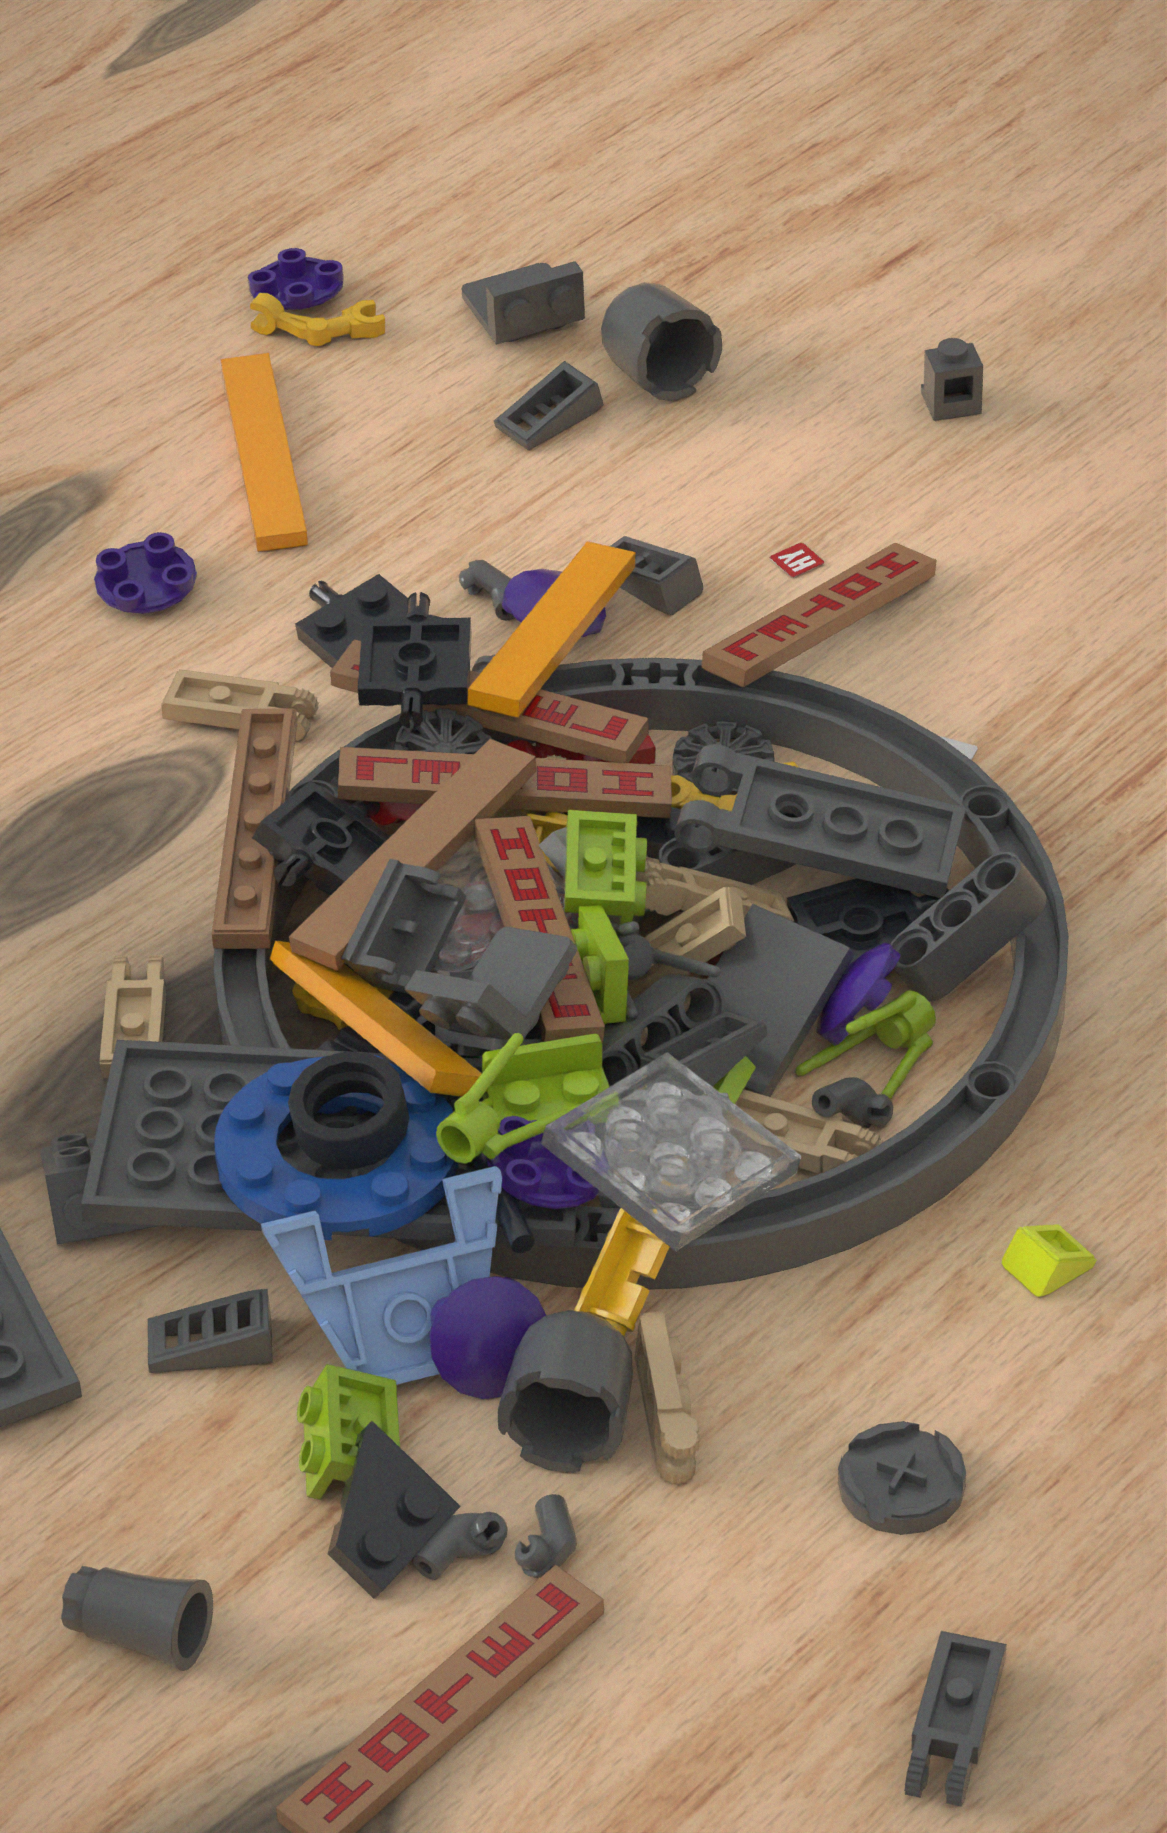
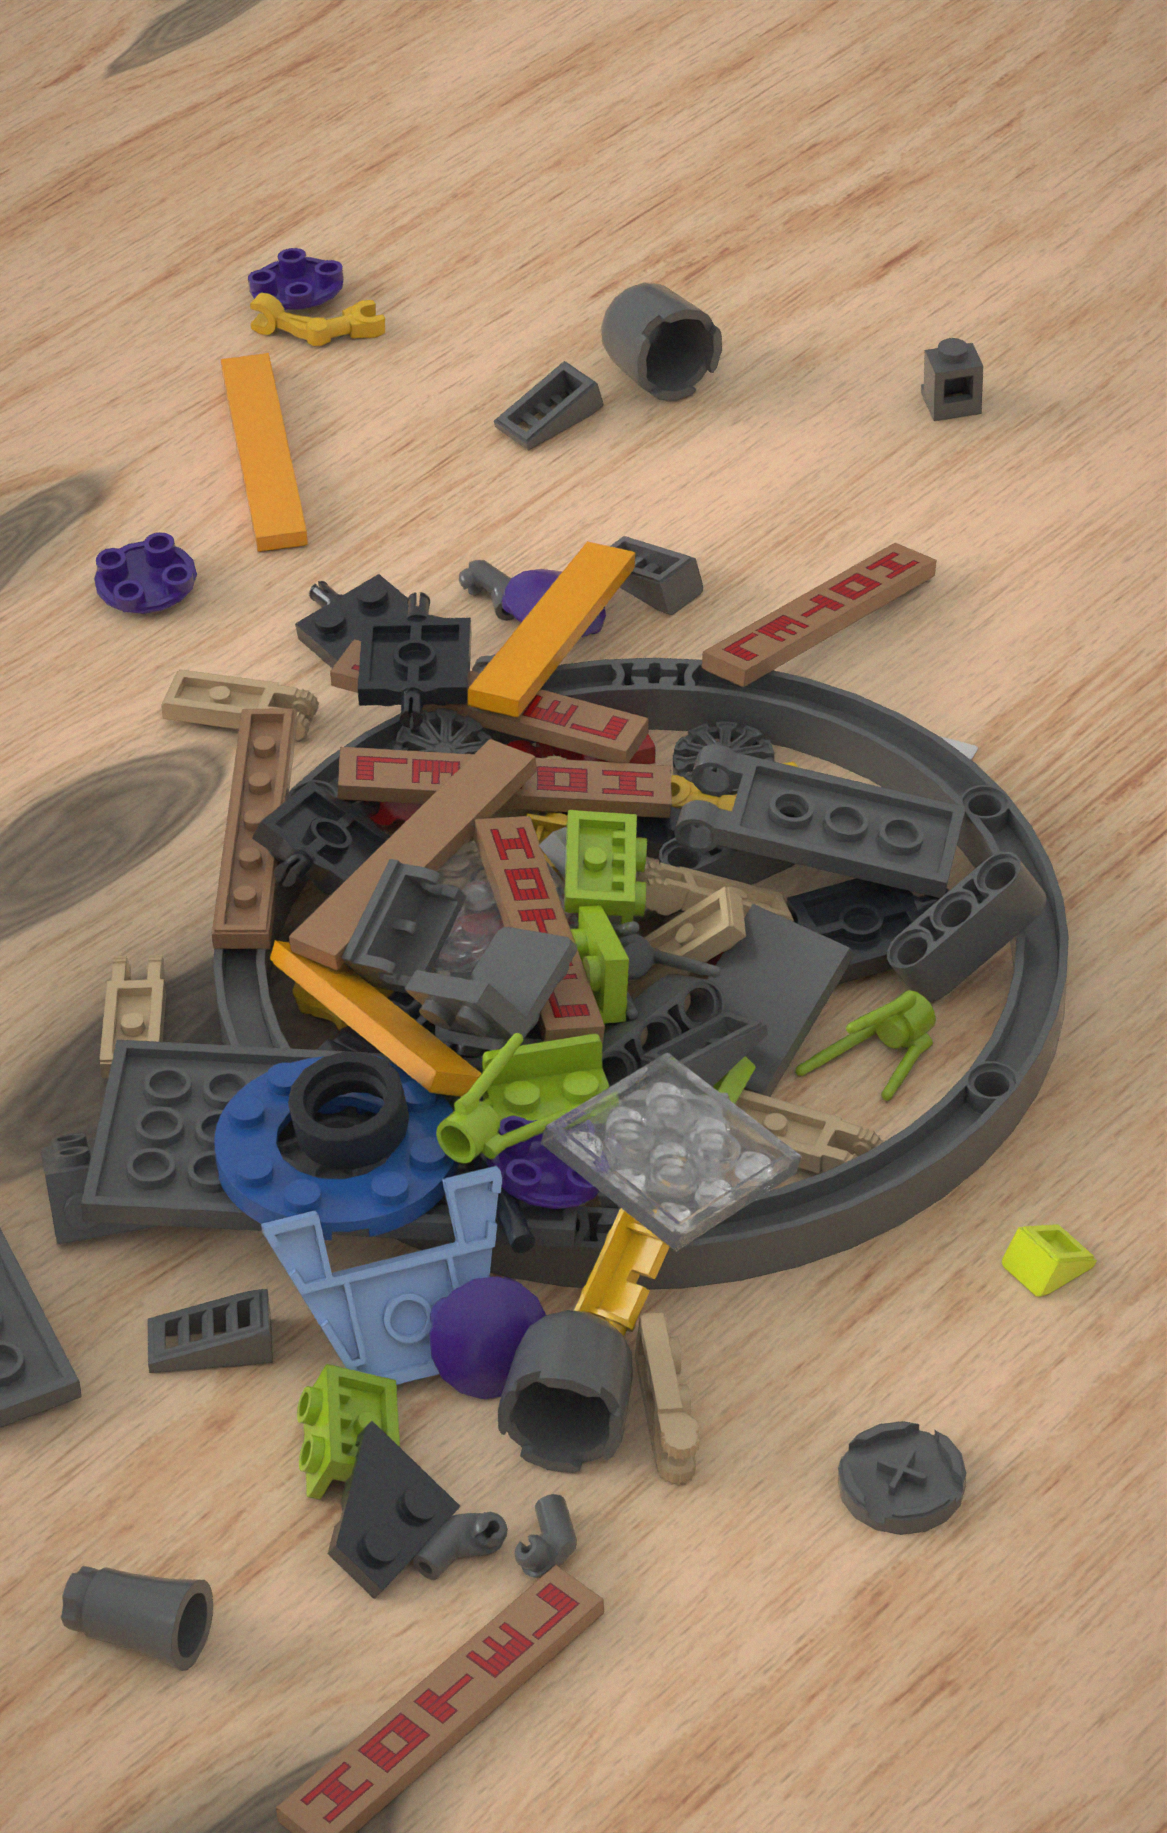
(527, 300): dark grey bracket -> none
(797, 559): red sticker -> none
(855, 1101): dark grey arm -> none
(860, 986): dark purple dish -> none
(955, 1711): dark grey hinge -> none

